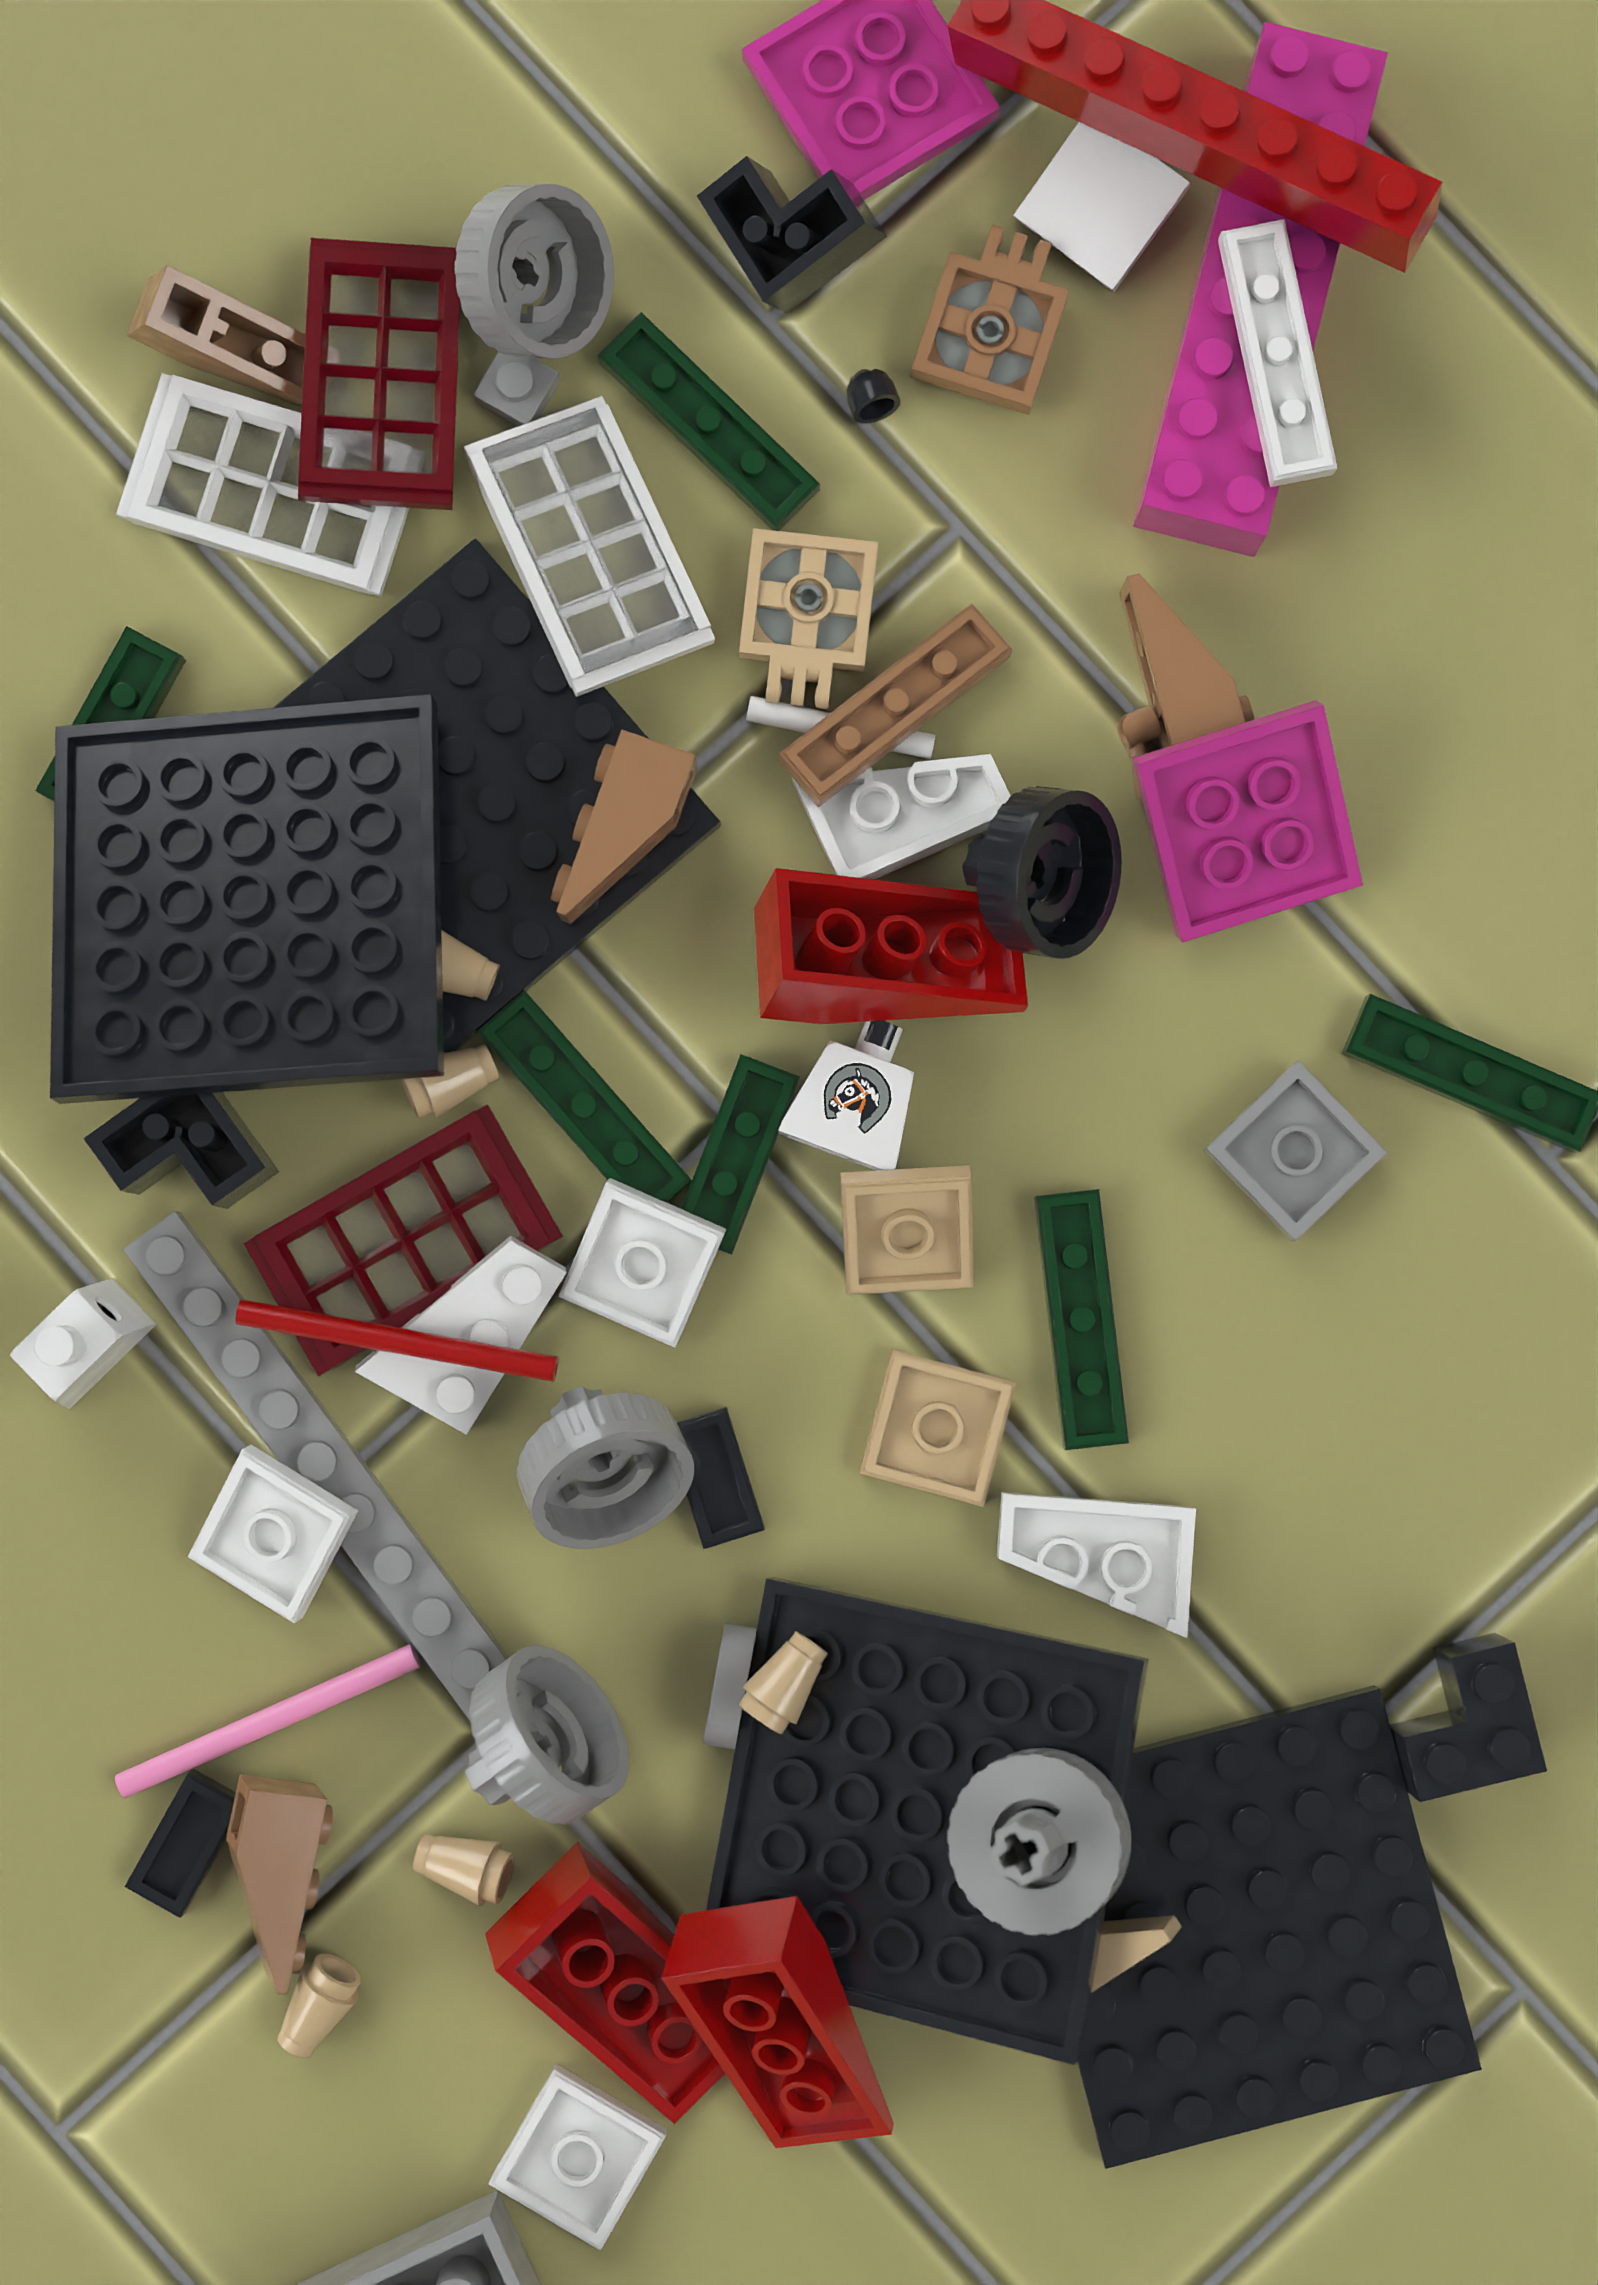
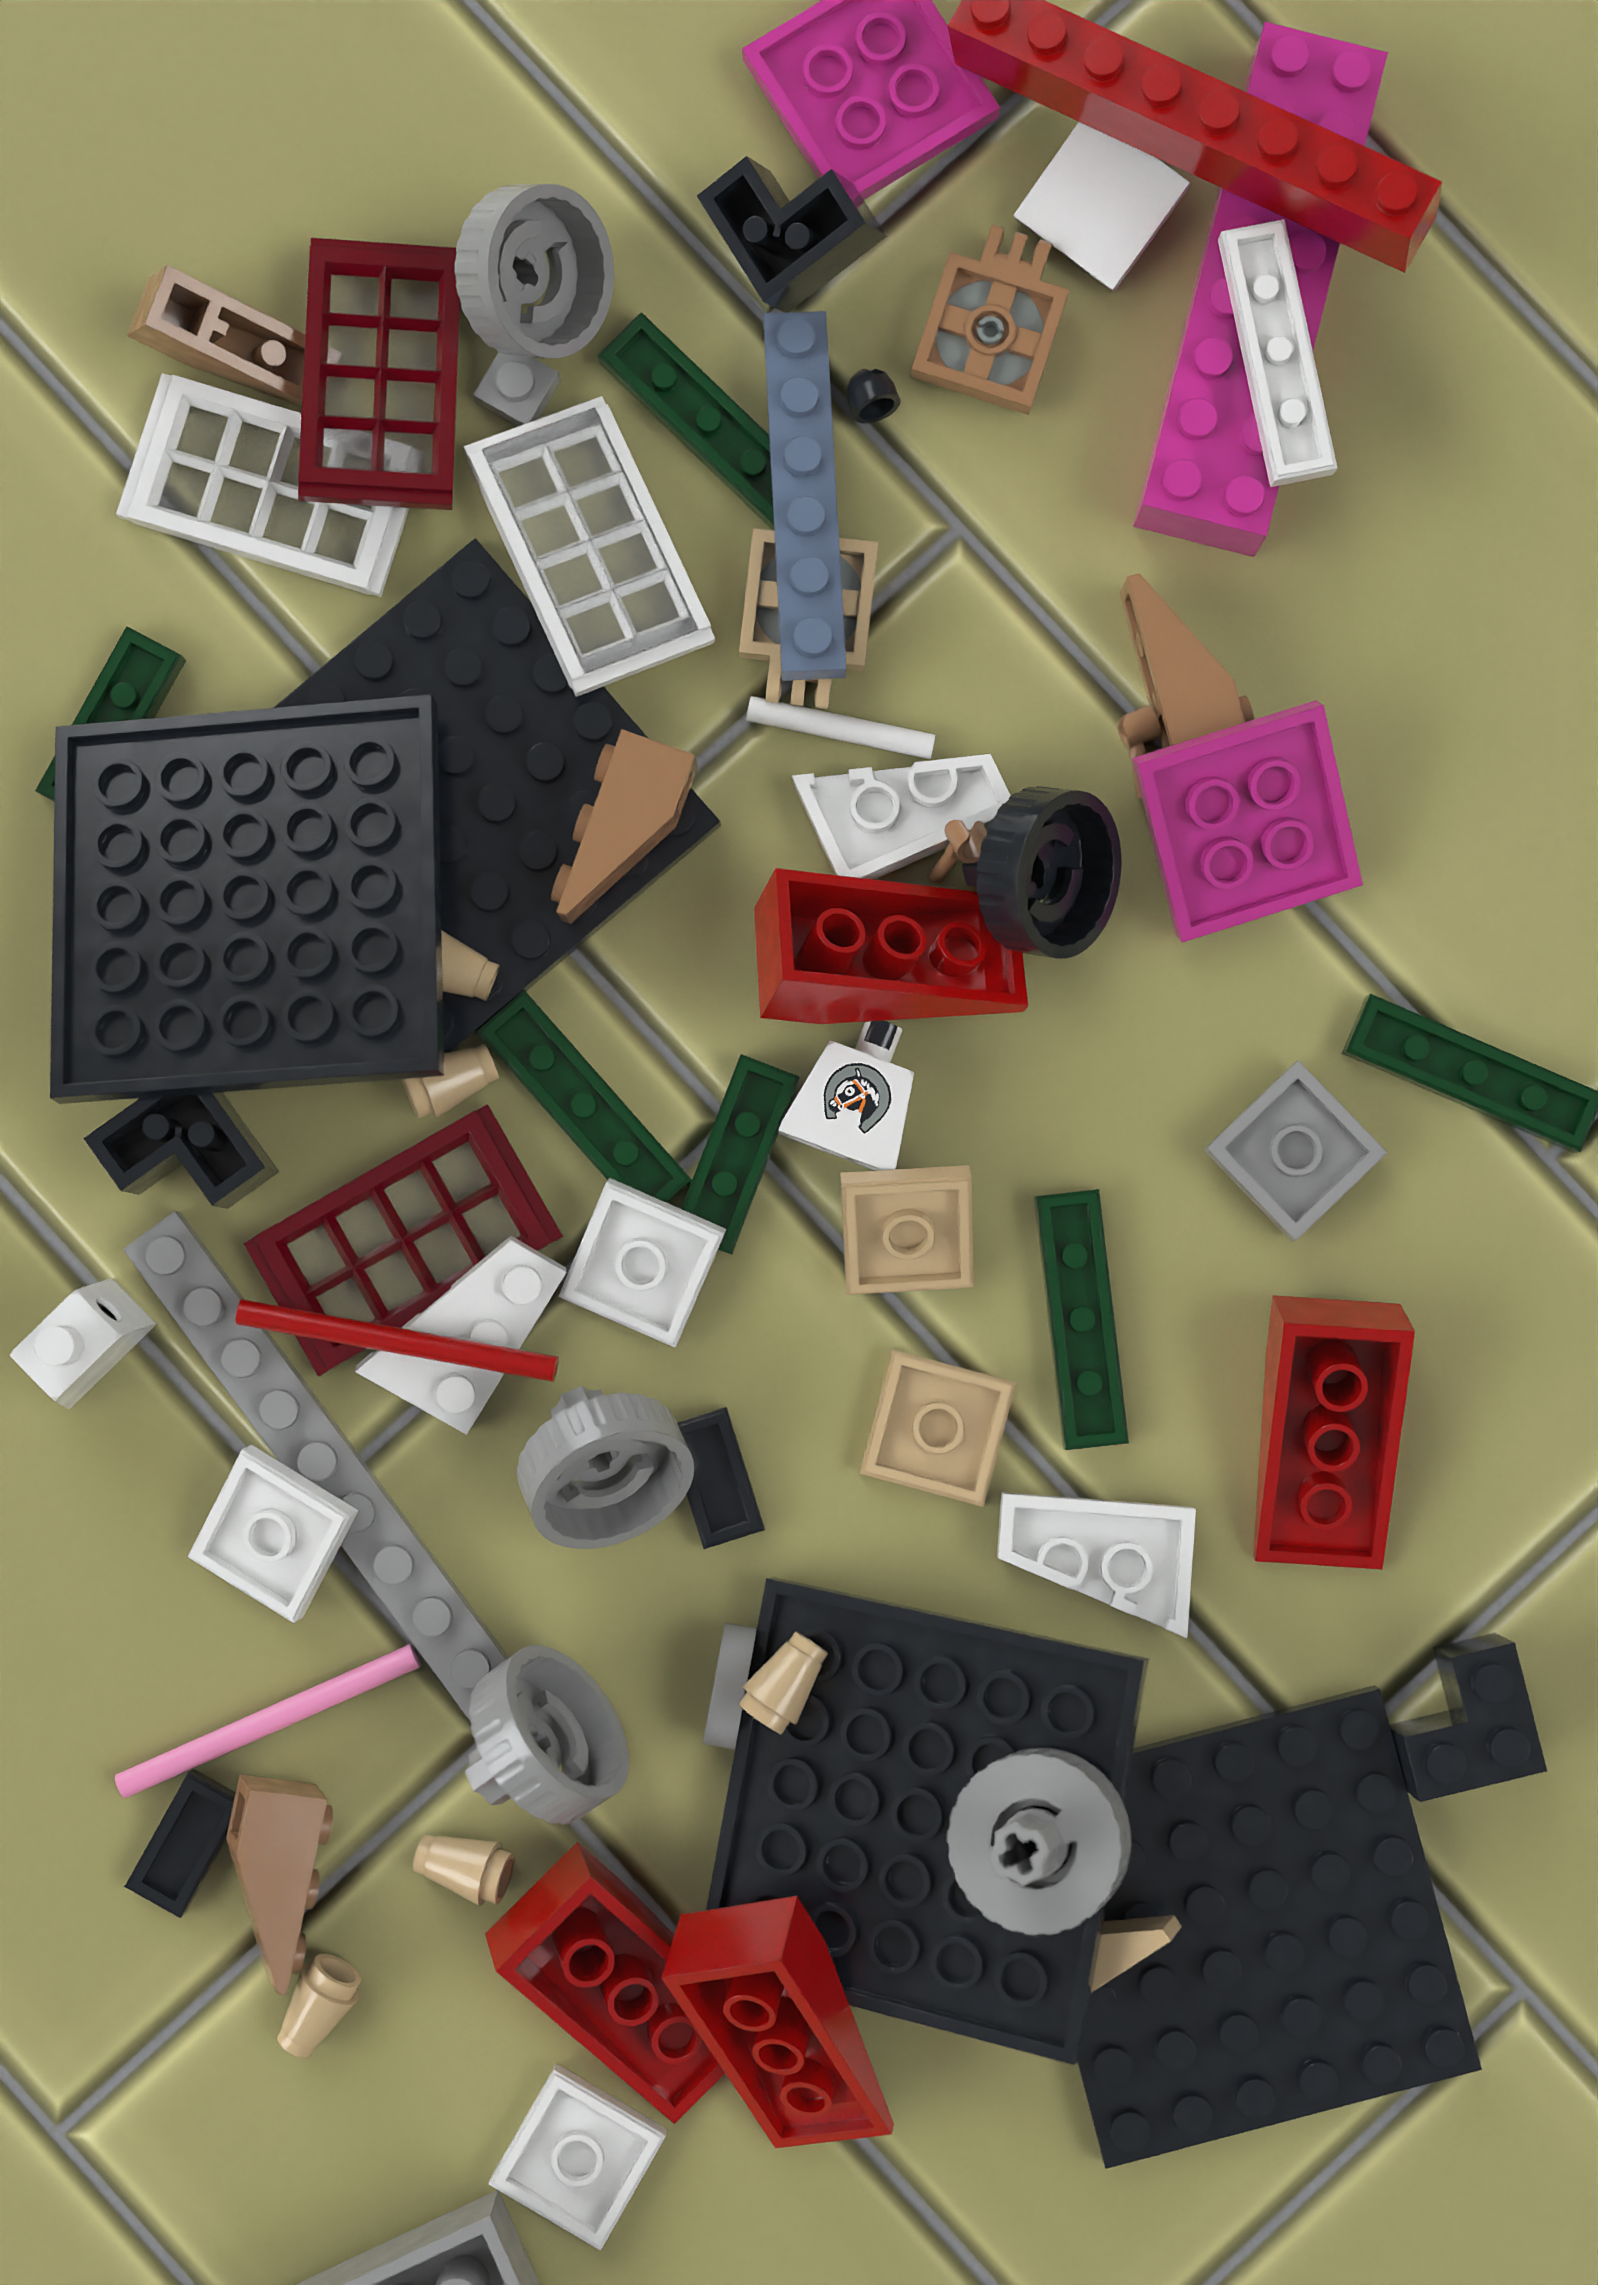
(804, 496): none -> sand blue plate
(894, 705): medium nougat tile -> none
(962, 846): none -> medium nougat hand
(1330, 1430): none -> red slope

